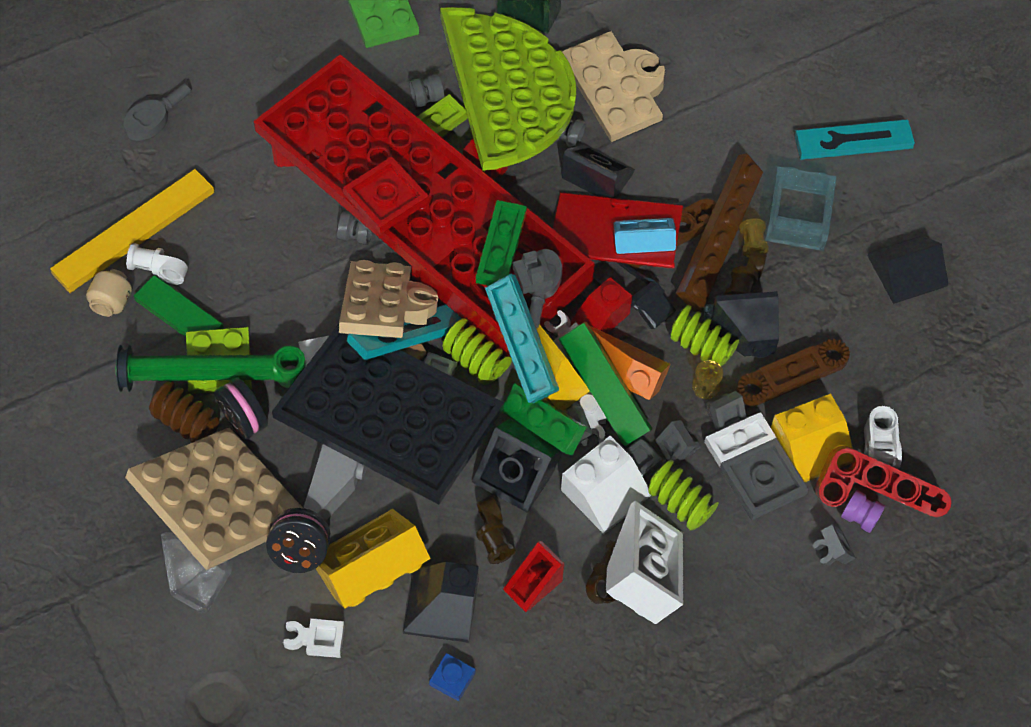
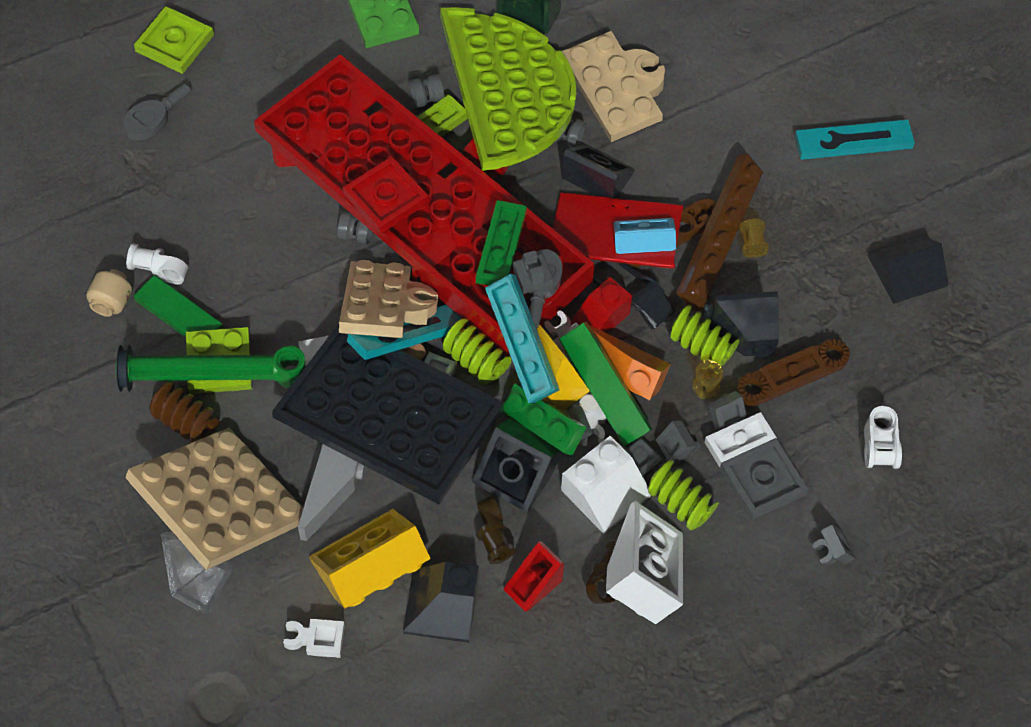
(133, 228): yellow tile -> none
(174, 40): none -> lime plate
(241, 408): black head -> none
(298, 540): black head -> none
(452, 677): blue plate -> none
(745, 277): dark brown connector -> none
(796, 231): clear light blue window -> none
(810, 435): yellow slope -> none
(863, 511): medium lavender wheel -> none
(886, 485): red beam -> none

